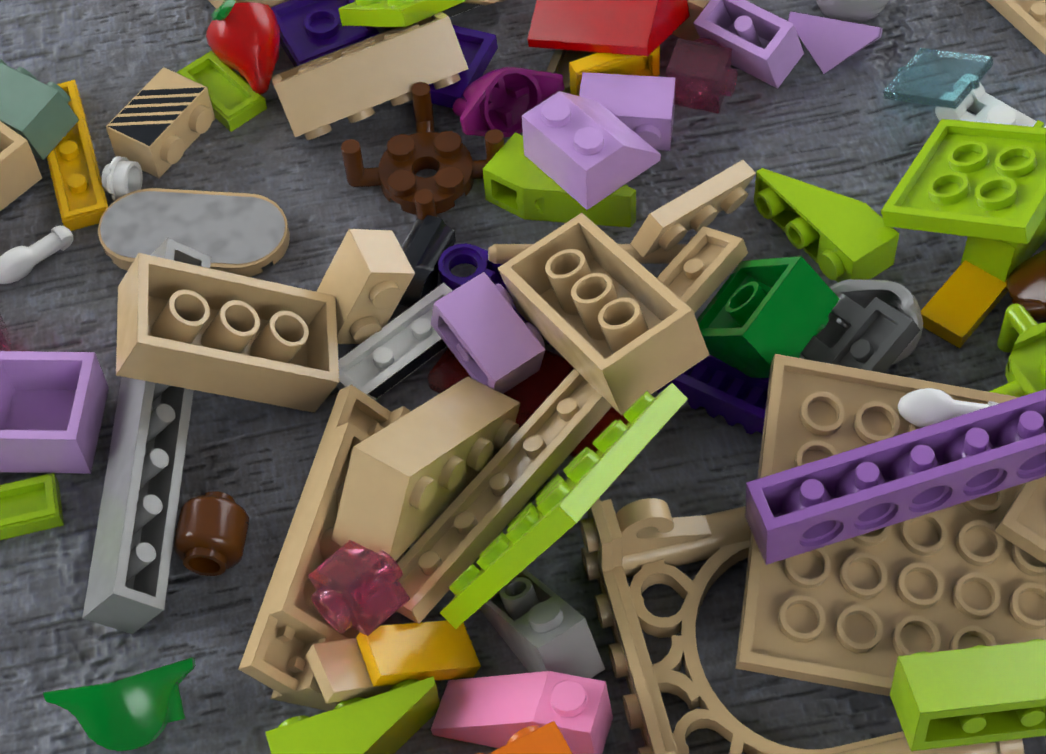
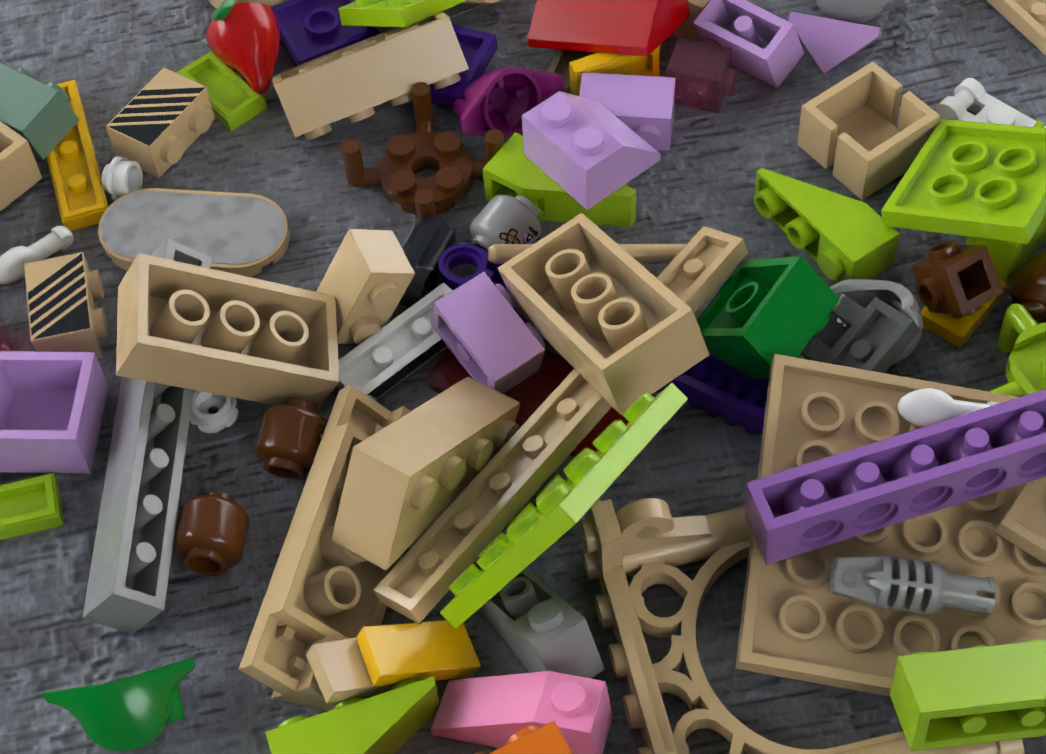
(64, 305): none -> tan brick
(204, 403): none -> white plate
(290, 438): none -> reddish brown head
(357, 588): clear pink brick -> none
(506, 222): none -> light grey head
(694, 209): tan plate -> none
(857, 130): none -> tan piece
(909, 585): none -> light grey hinge
(938, 78): clear light blue piece -> none
(956, 278): none -> reddish brown brick

